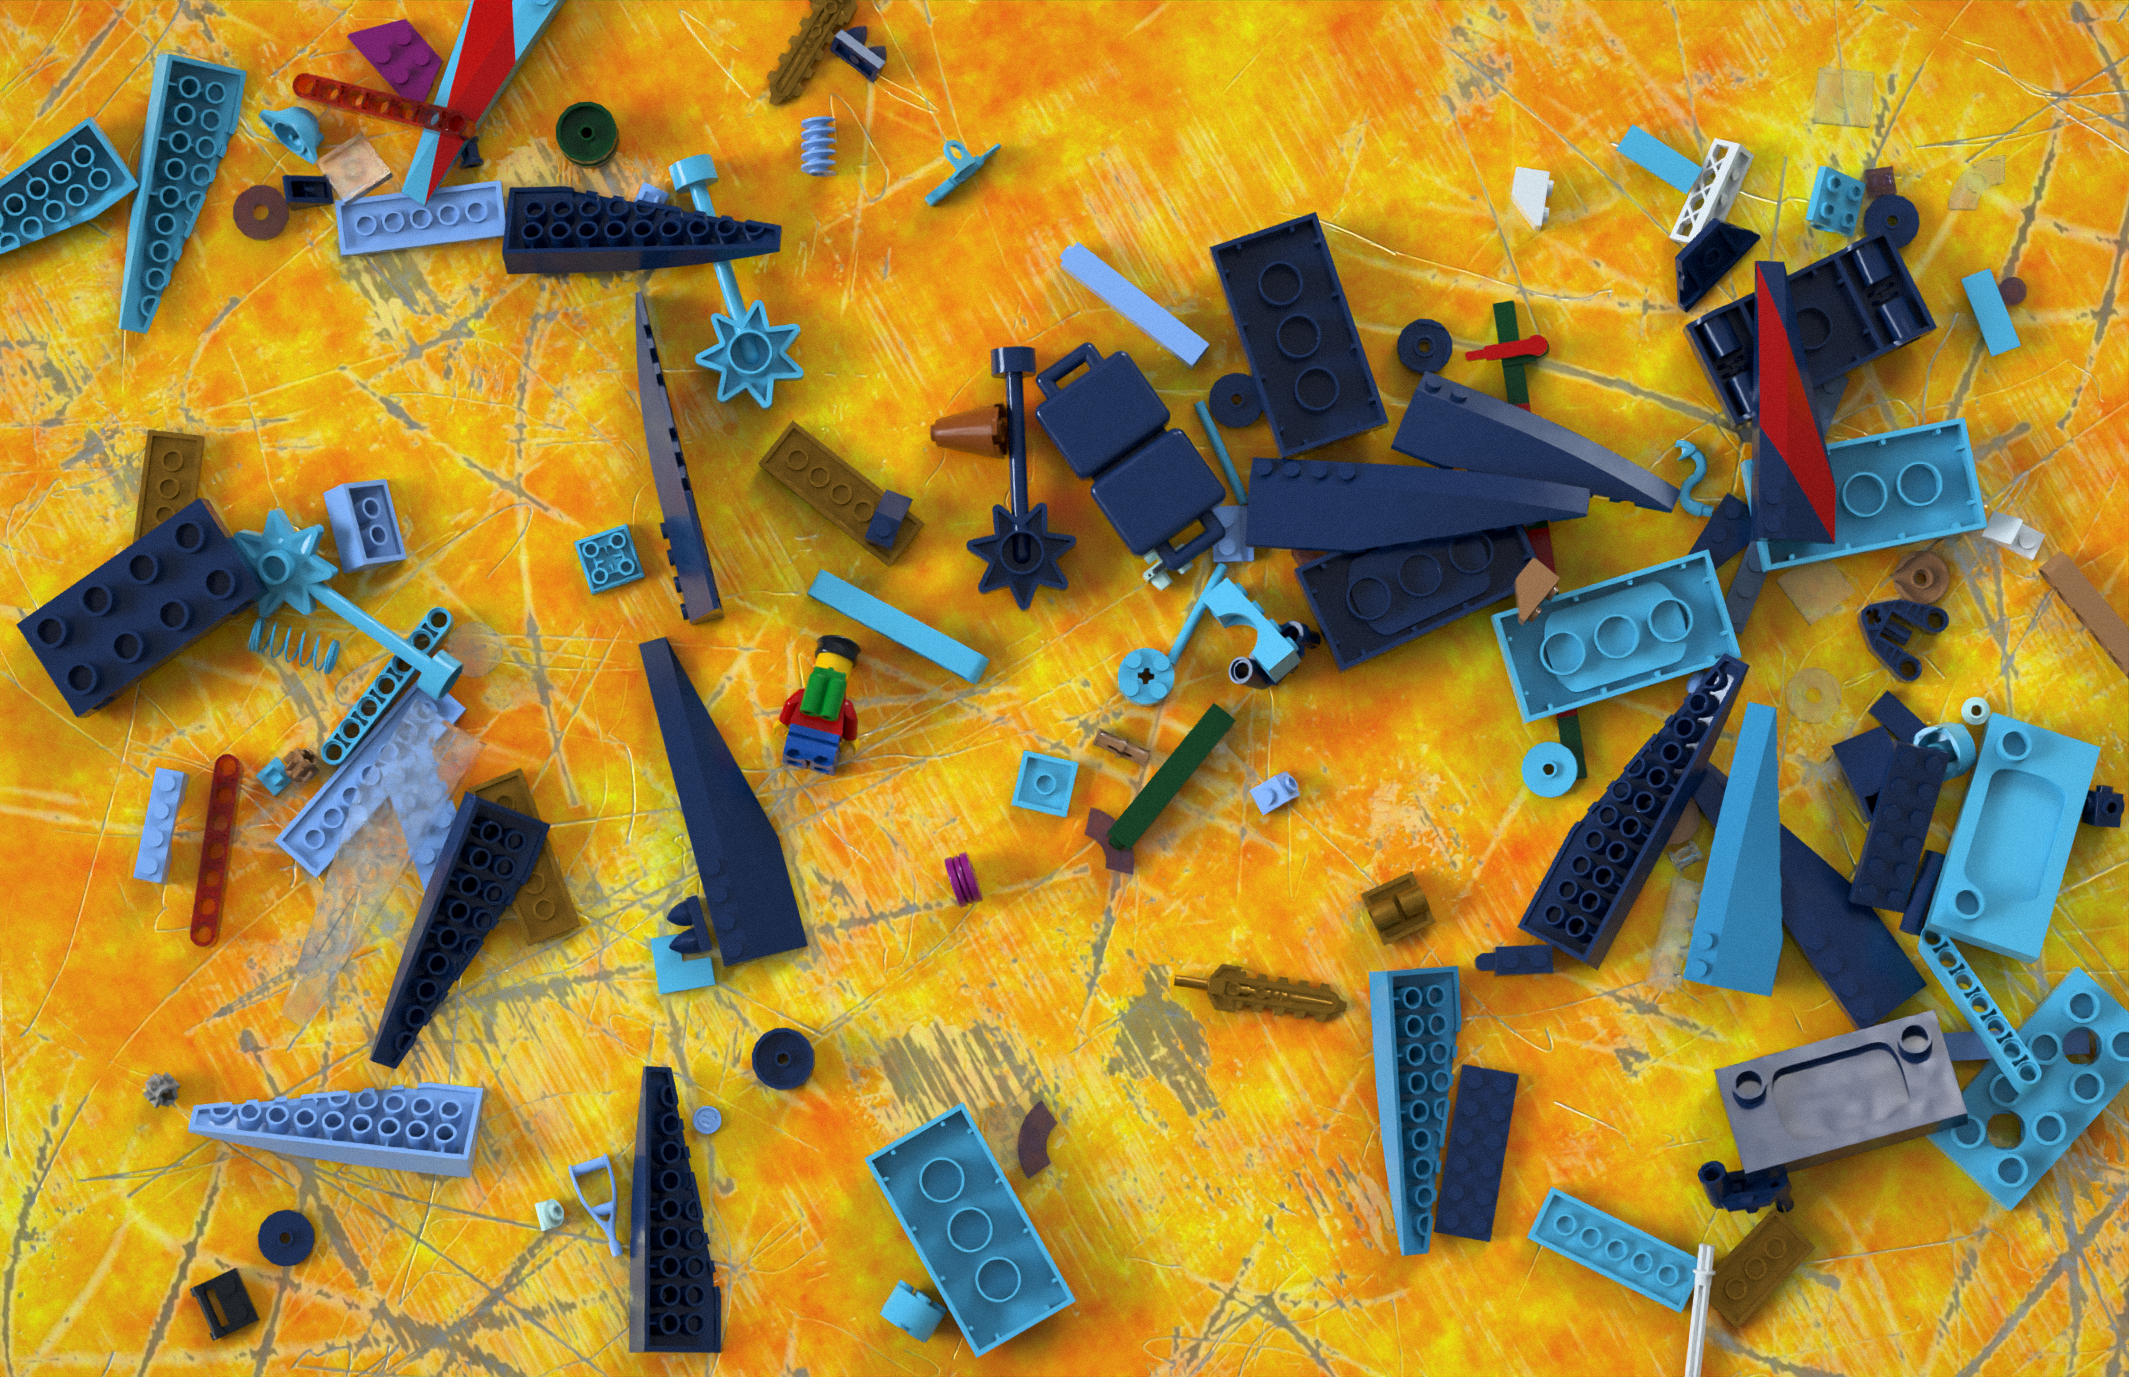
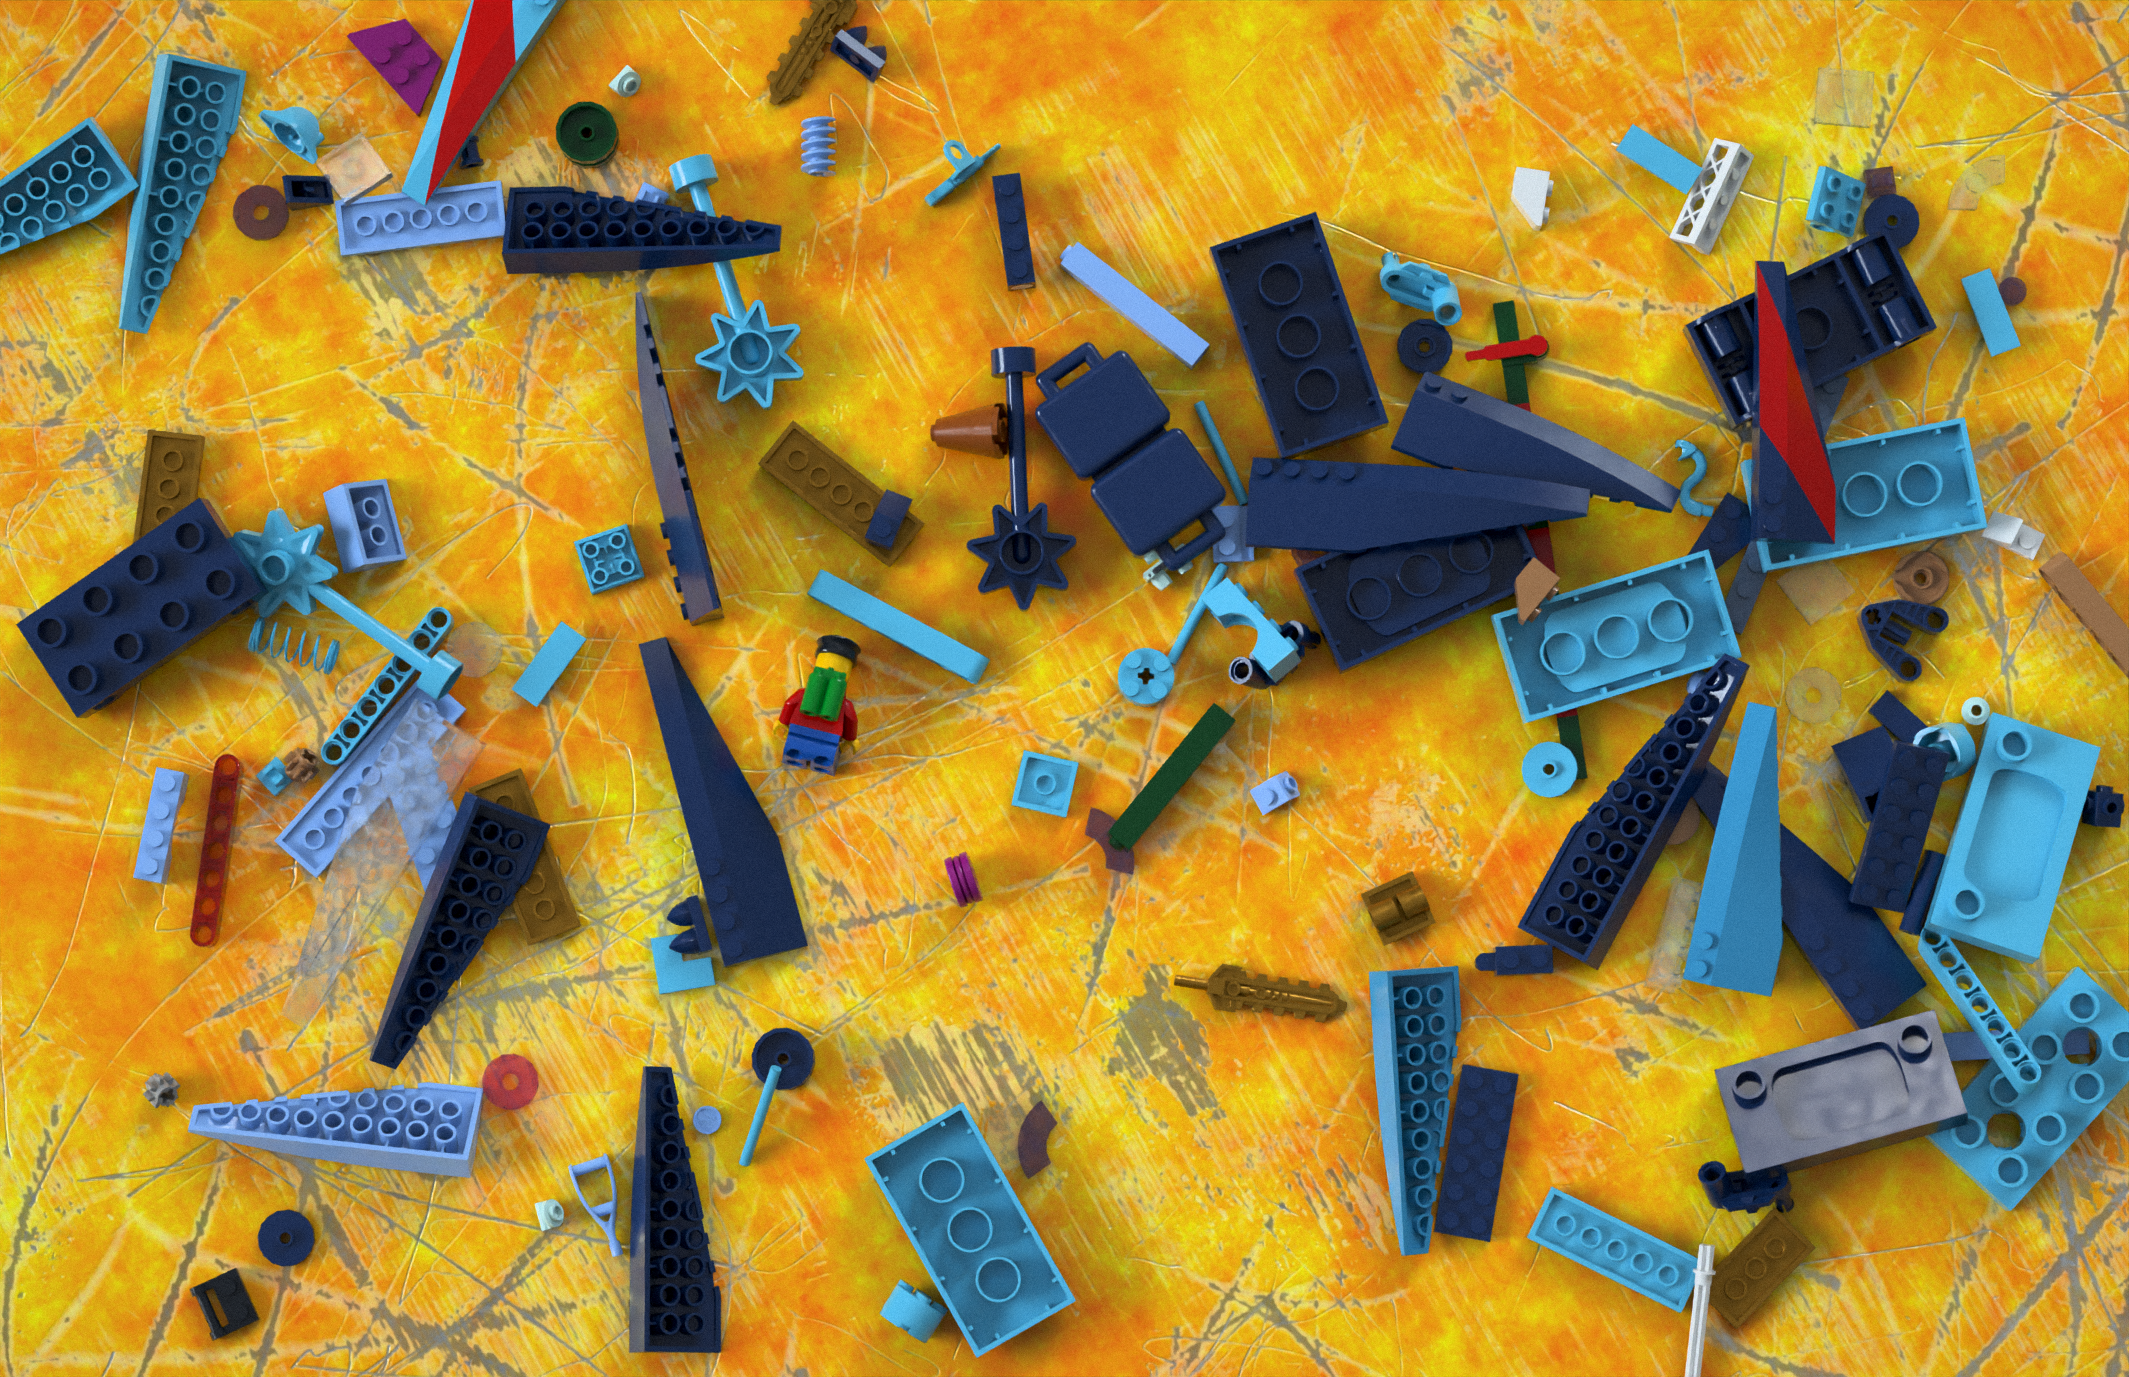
(393, 114): clear red beam -> none
(494, 1087): none -> clear pink tile
(549, 664): none -> medium azure piece
(626, 82): none -> light aqua plate
(760, 1115): none -> medium azure bar
(1014, 232): none -> dark blue arch
(1121, 747): medium nougat pin -> none
(1225, 411): dark blue plate -> none
(1421, 288): none -> medium azure piece
(1685, 857): clear bush -> none
(1709, 259): dark blue wing -> none

